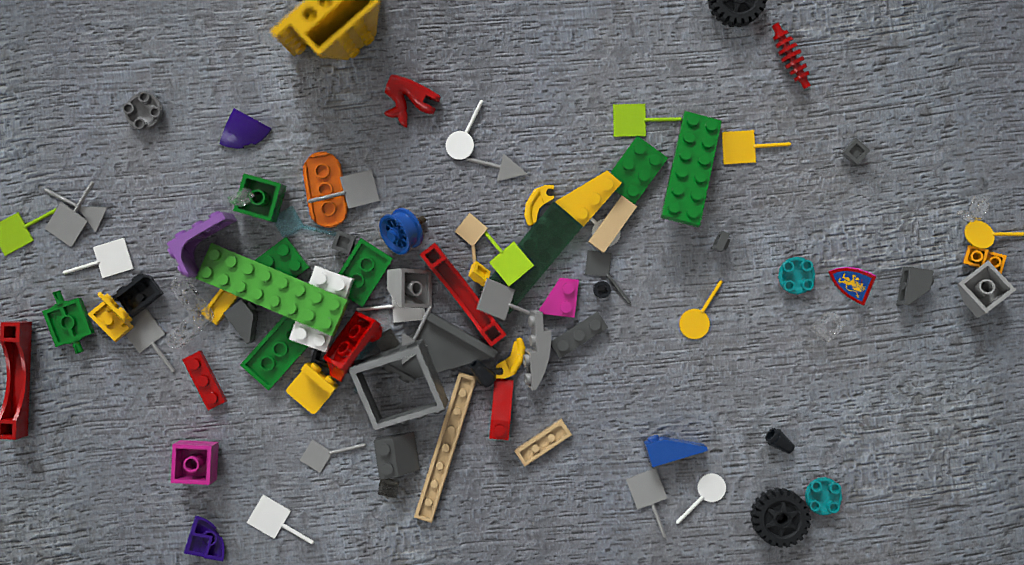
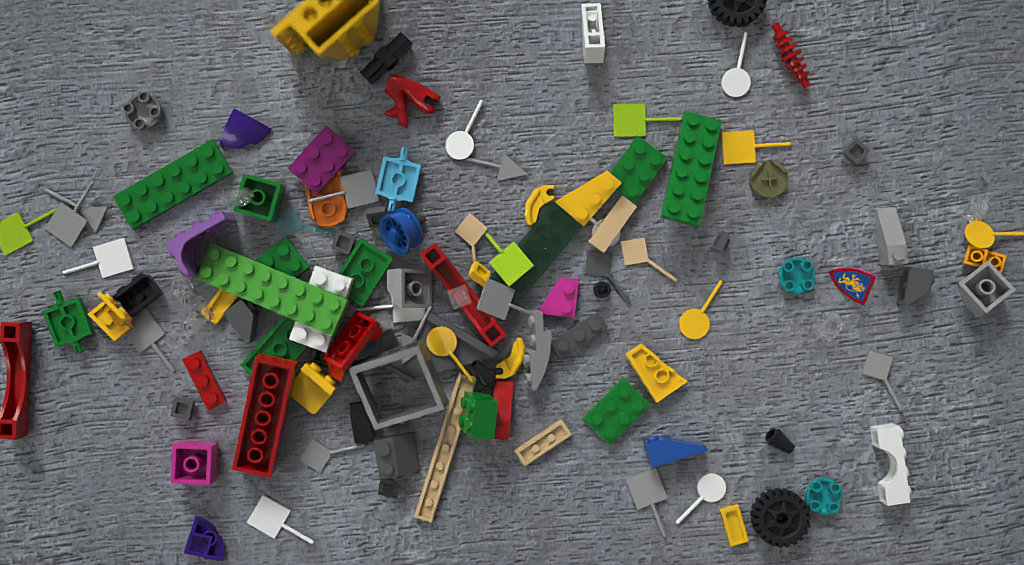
(173, 184): none -> green plate
(182, 408): none -> dark grey plate
(264, 415): none -> red brick
(321, 160): none -> magenta plate
(361, 423): none -> black slope
(374, 215): none -> dark grey plate
(386, 58): none -> black piece
(398, 179): none -> medium azure plate
(443, 342): none -> yellow piece
(459, 296): none -> clear plate
(478, 415): none -> green brick
(592, 33): none -> white slope
(616, 411): none -> green plate
(635, 252): none -> tan piece
(655, 375): none -> yellow wing
(734, 525): none -> yellow tile
(736, 80): none -> white piece
(768, 179): none -> olive tile
(878, 366): none -> light grey piece
(890, 237): none -> light grey slope
(894, 487): none -> white arch

